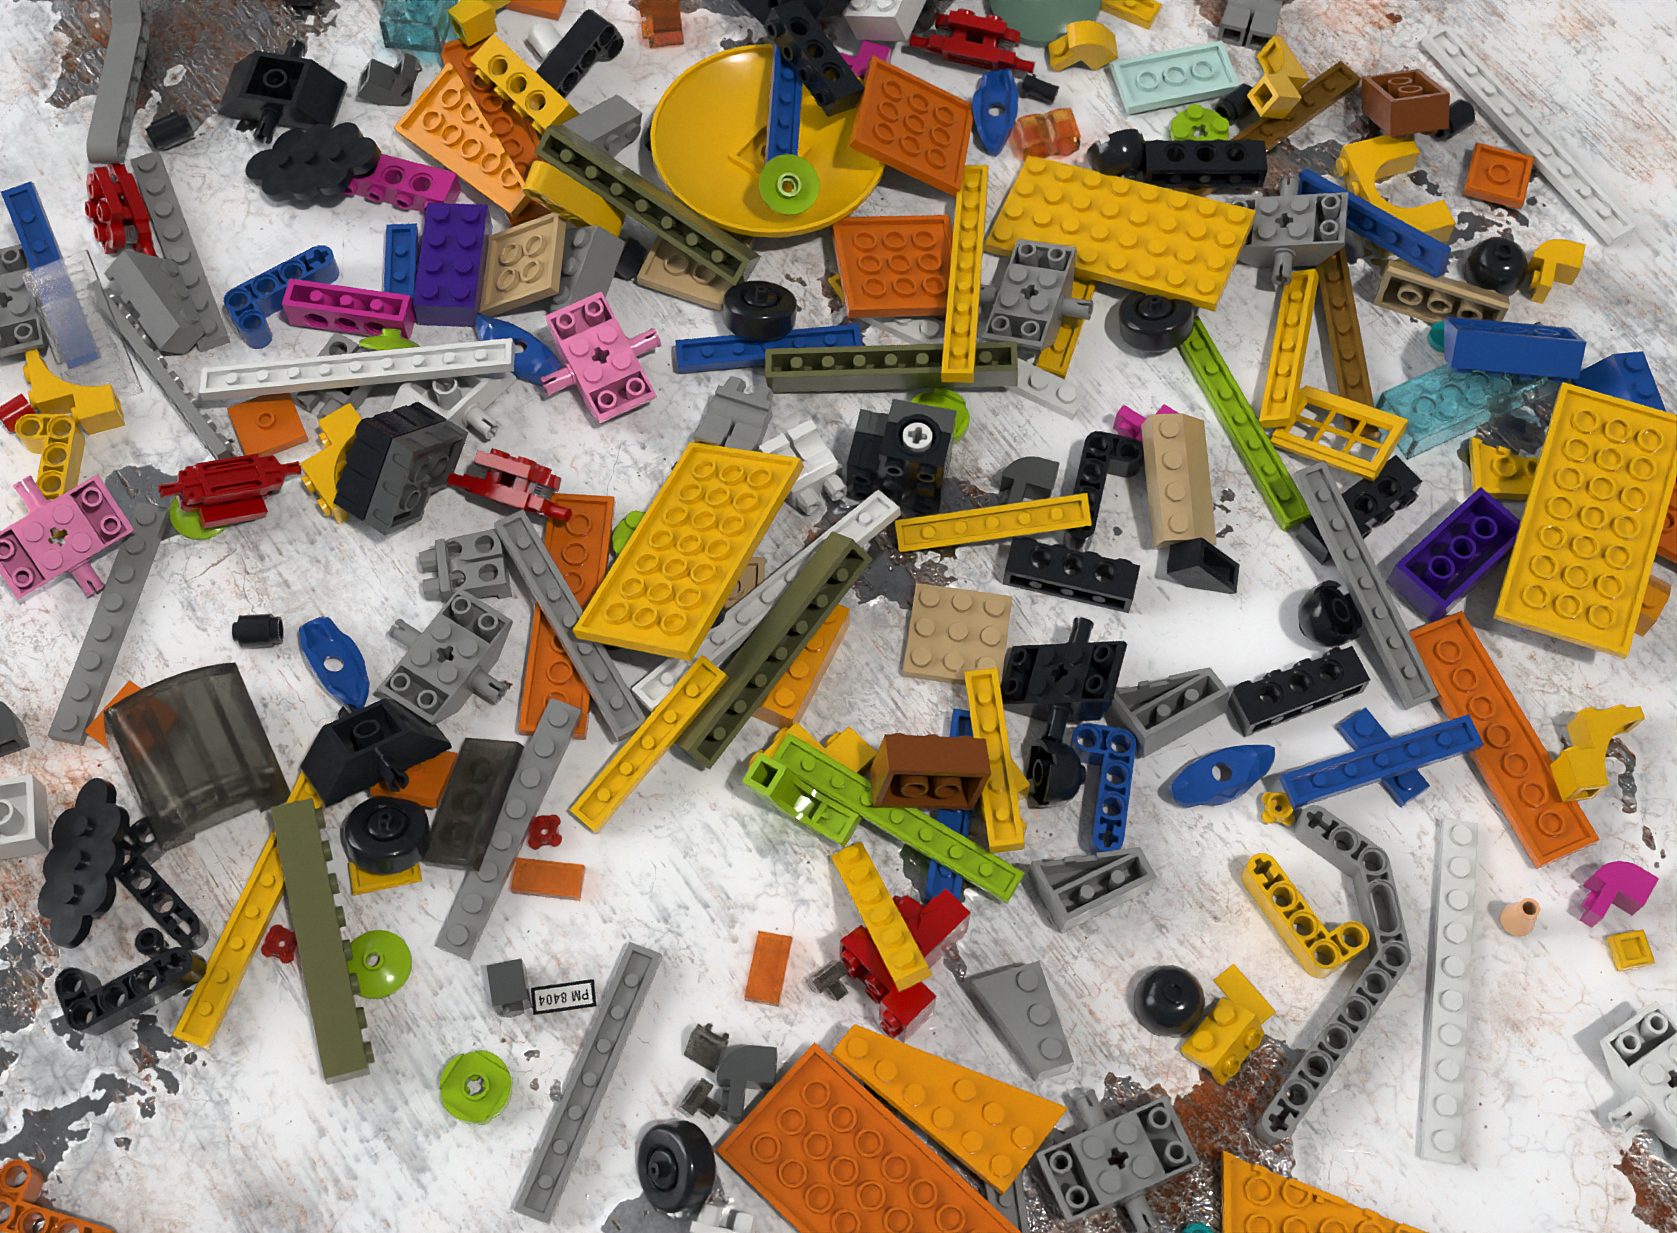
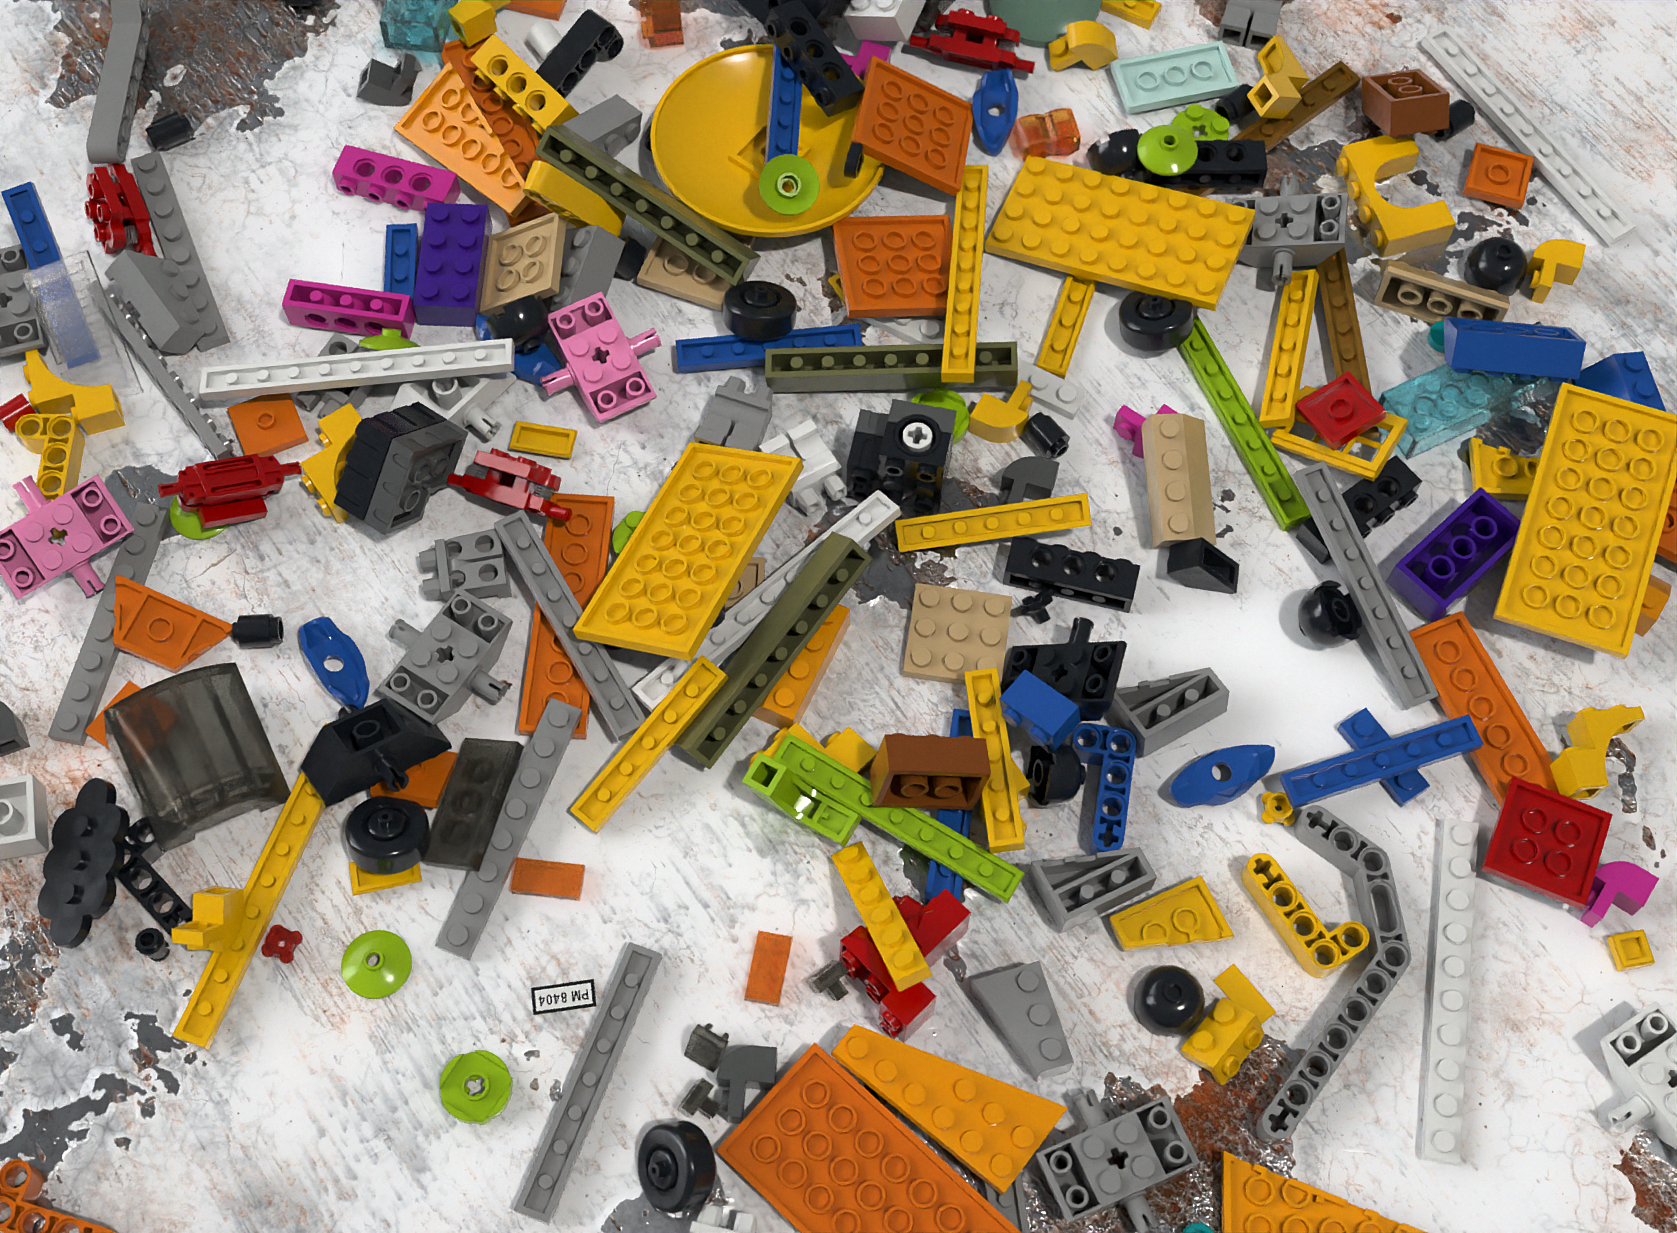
(162, 627): none -> orange wing
(173, 970): black beam -> none
(215, 920): none -> yellow brick
(282, 91): black slope -> none
(311, 265): blue beam -> none
(313, 162): black plate -> none
(320, 941): olive brick -> none
(509, 987): dark grey brick -> none
(523, 321): none -> black cylinder
(543, 439): none -> yellow tile
(549, 823): clear red plate -> none
(854, 160): none -> black tile
(1000, 420): none -> yellow brick
(1034, 296): light grey slope -> none
(1037, 605): none -> black plant
(1039, 88): black pin -> none
(1039, 710): none -> blue brick
(1047, 435): none -> black brick
(1098, 466): black beam -> none
(1164, 158): none -> lime dish
(1172, 919): none -> yellow wing
(1256, 715): black brick -> none
(1341, 410): none -> red plate
(1383, 227): blue plate -> none
(1520, 917): light nougat cone -> none
(1547, 842): none -> red plate

